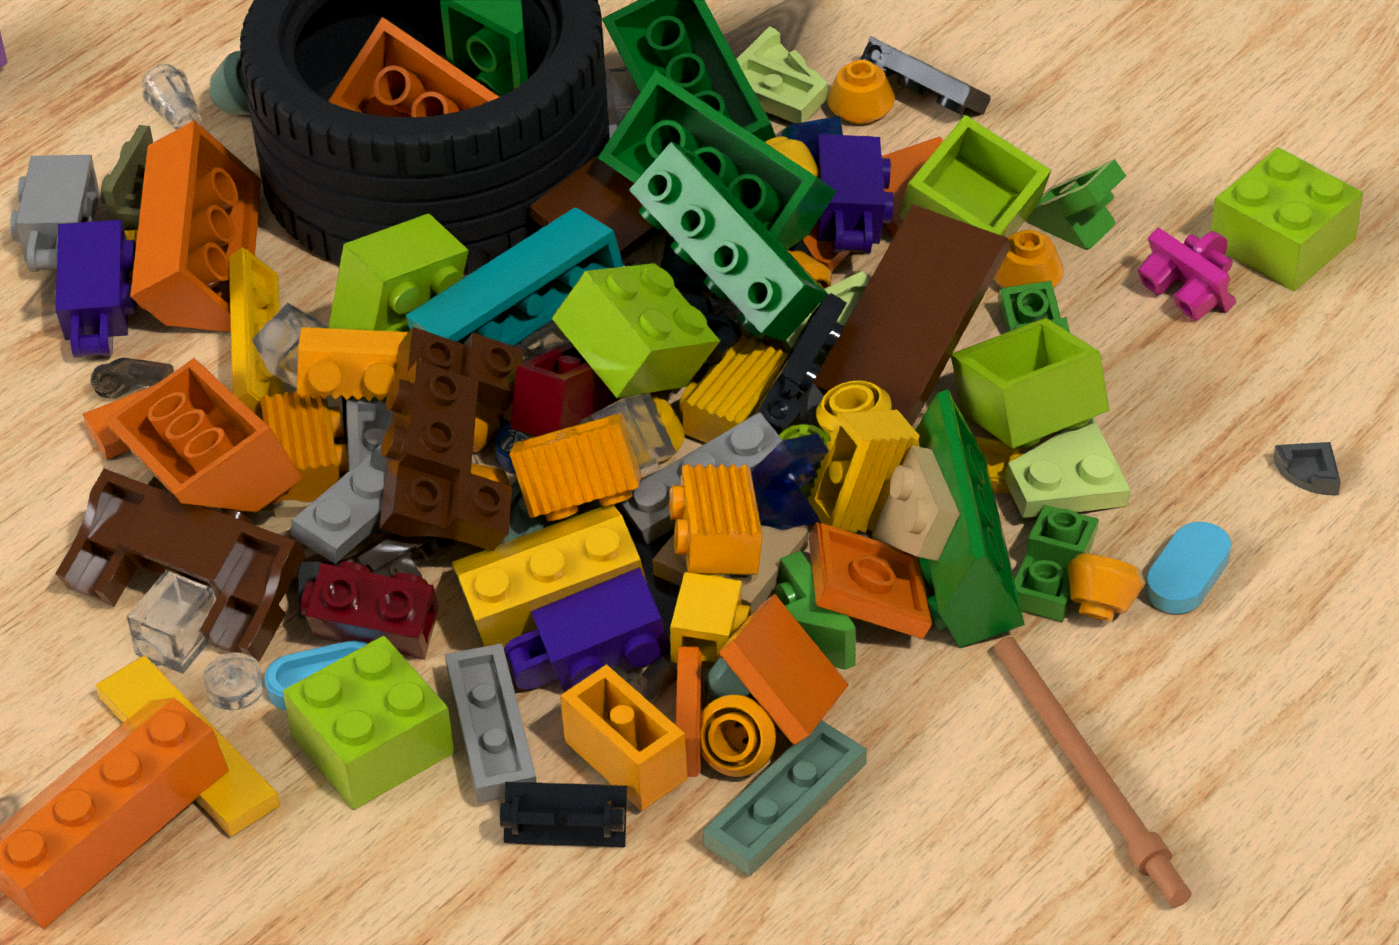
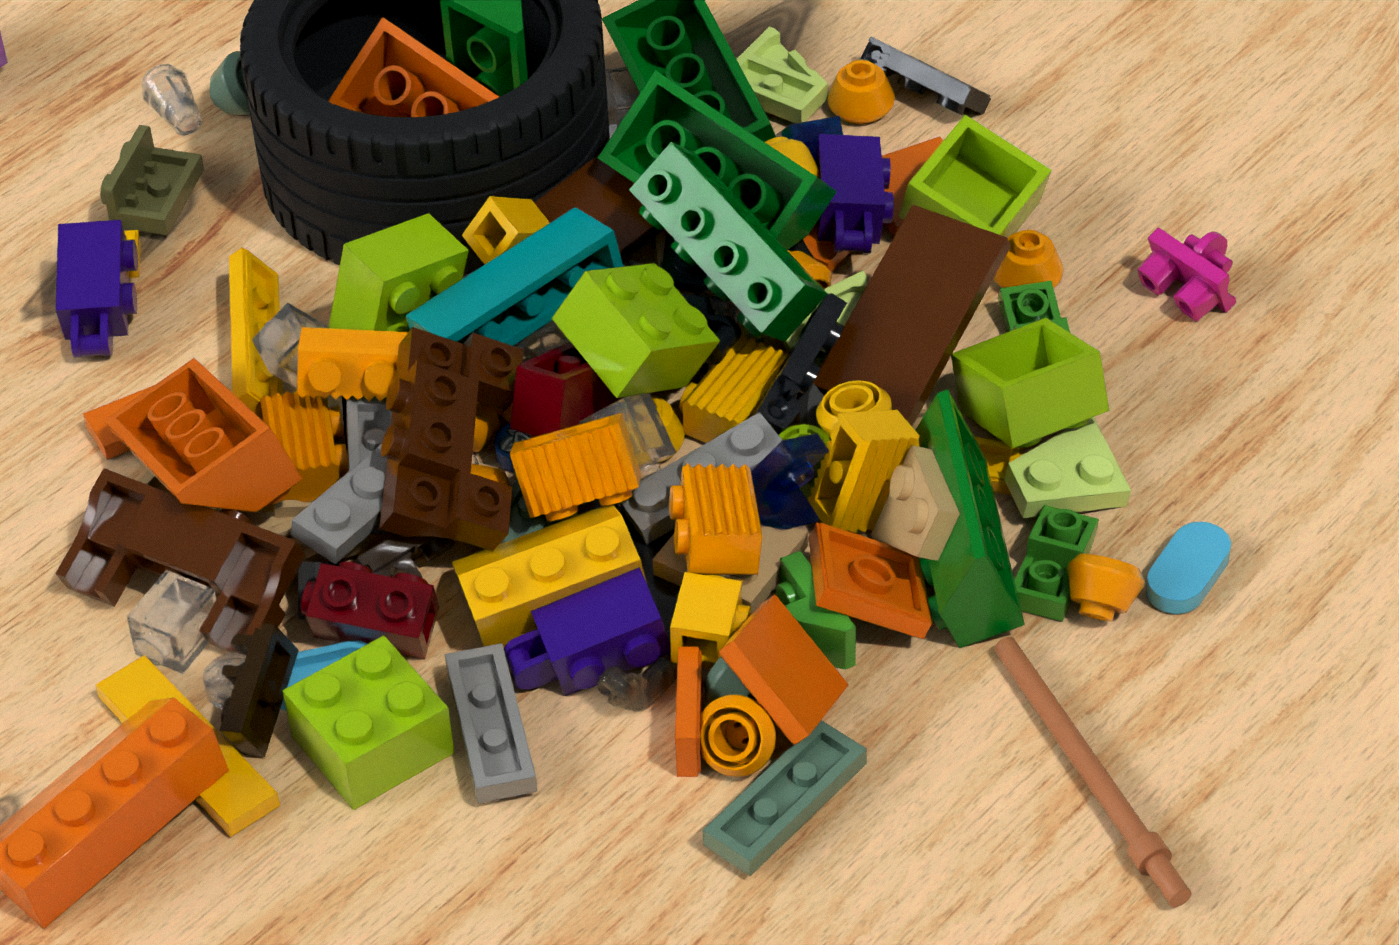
(52, 193): light grey brick -> none
(127, 375): clear smoke arm -> none
(192, 217): orange slope -> none
(258, 688): none -> dark brown plate
(501, 225): none -> yellow brick
(564, 814): black hinge -> none
(624, 737): light orange brick -> none
(1077, 206): bright green slope -> none
(1287, 218): lime piece -> none
(1309, 466): dark grey tile -> none

